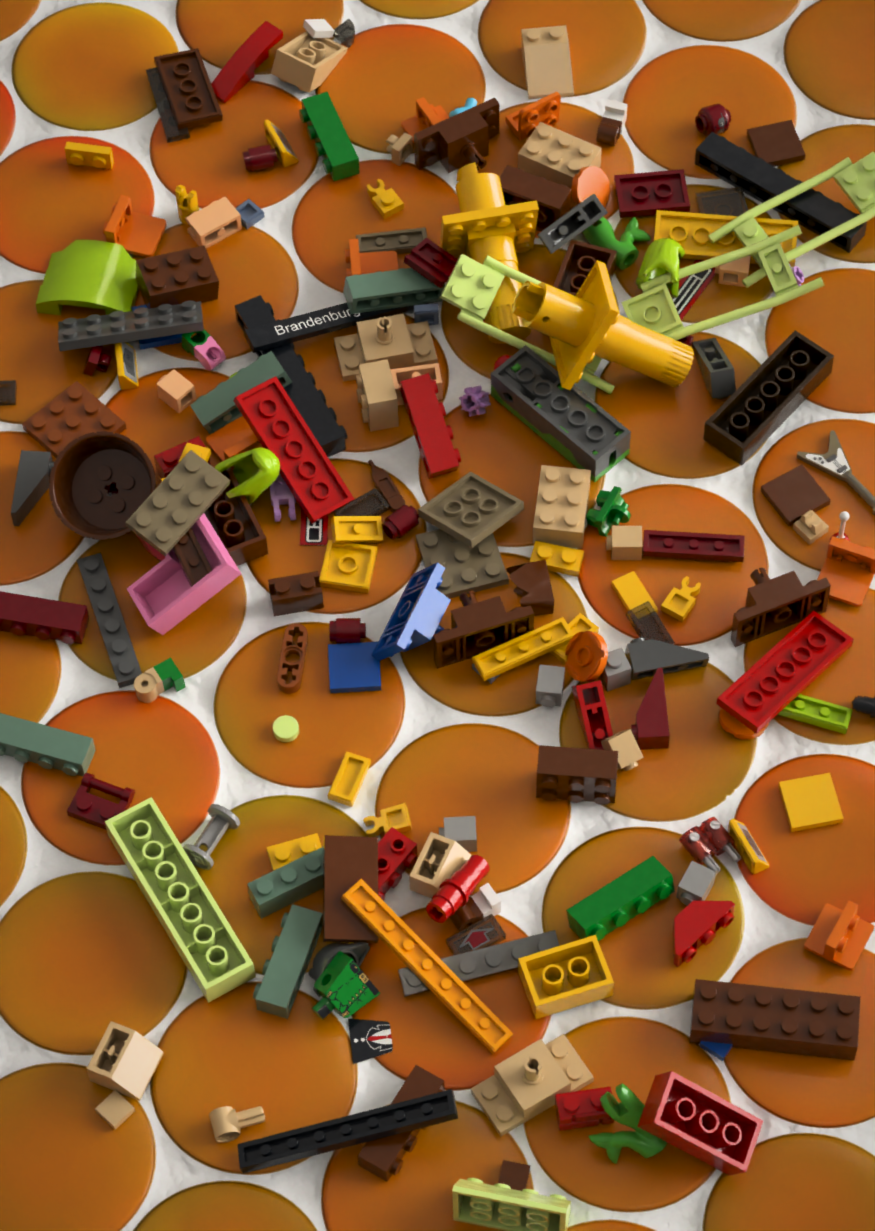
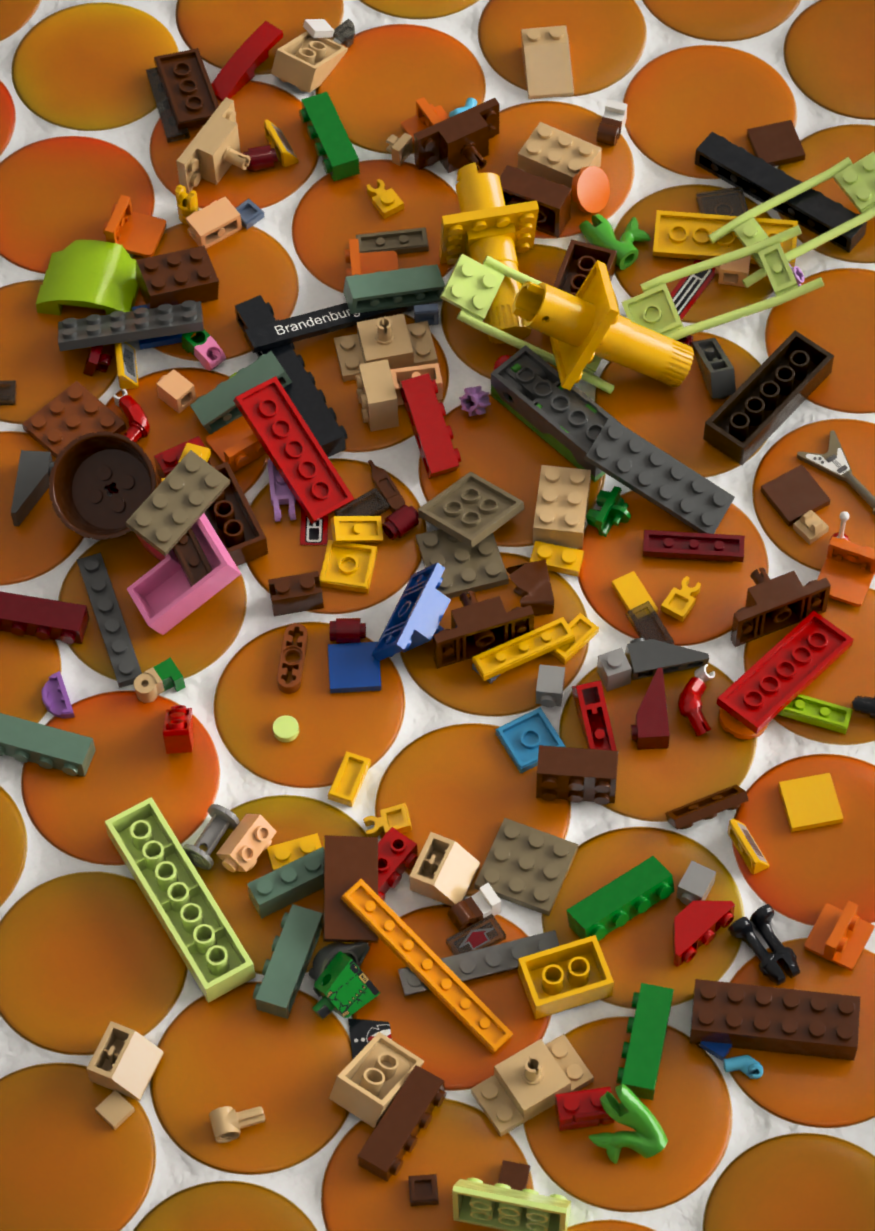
(56, 697): none -> medium lavender tile
(89, 155): yellow plate -> none
(96, 809): dark red plate -> none
(137, 420): none -> red arm
(178, 730): none -> red slope
(212, 149): none -> tan brick
(246, 843): none -> light nougat brick
(254, 472): lime hair -> none
(347, 1131): black plate -> none
(374, 1079): none -> tan slope
(423, 1190): none -> reddish brown tile
(431, 262): dark red plate -> none
(457, 889): red piece -> none
(461, 830): light grey brick -> none
(523, 737): none -> dark azure tile
(527, 119): orange bracket -> none
(527, 866): none -> dark tan plate
(572, 223): dark grey slope -> none
(586, 656): orange tile -> none
(625, 543): tan brick -> none
(627, 749): tan brick -> none
(646, 1040): none -> green brick
(651, 191): dark red plate -> none
(658, 477): none -> dark grey plate
(661, 258): lime hair -> none
(690, 702): none -> red arm
(700, 1123): red brick -> none
(707, 807): none -> reddish brown plate
(708, 841): clear red piece -> none
(713, 119): dark red head -> none
(745, 1064): none -> medium azure arm
(760, 920): none -> black piece

